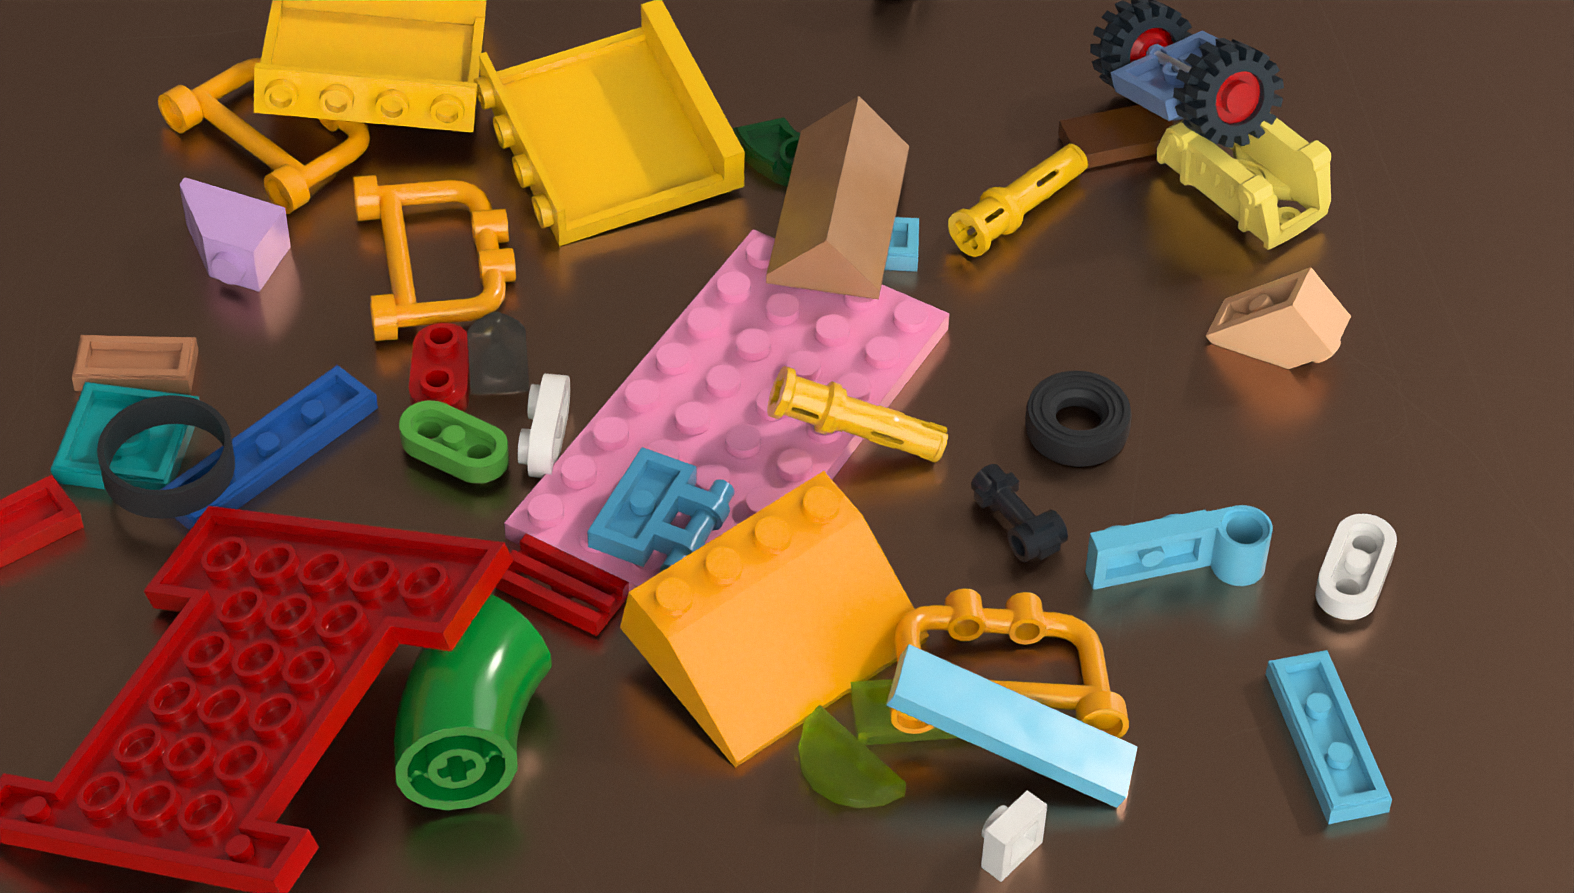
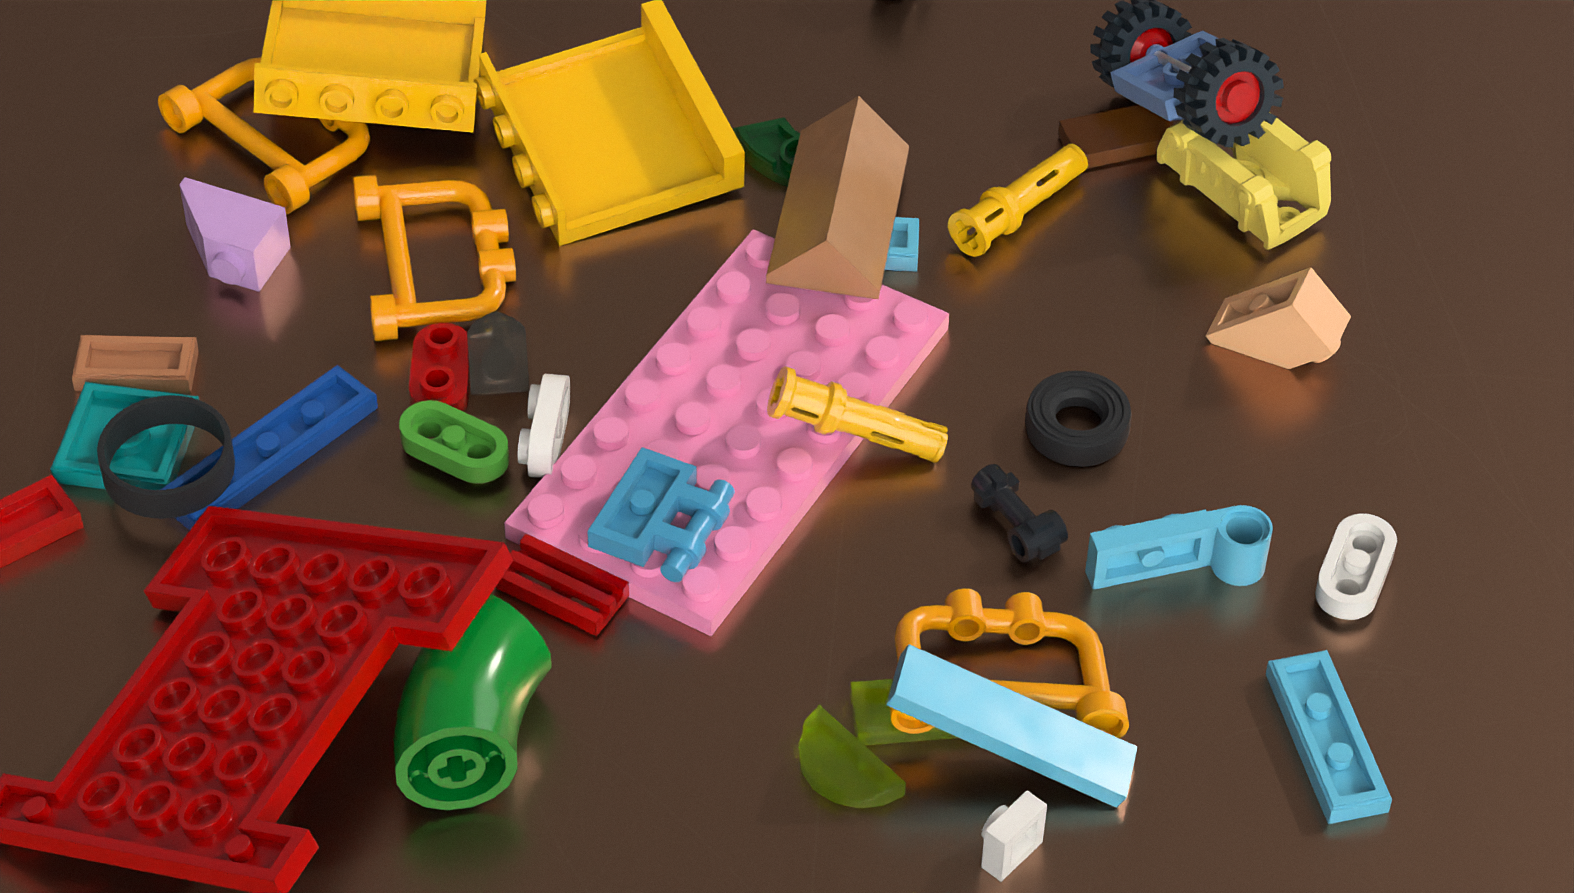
(771, 618): light orange slope -> none

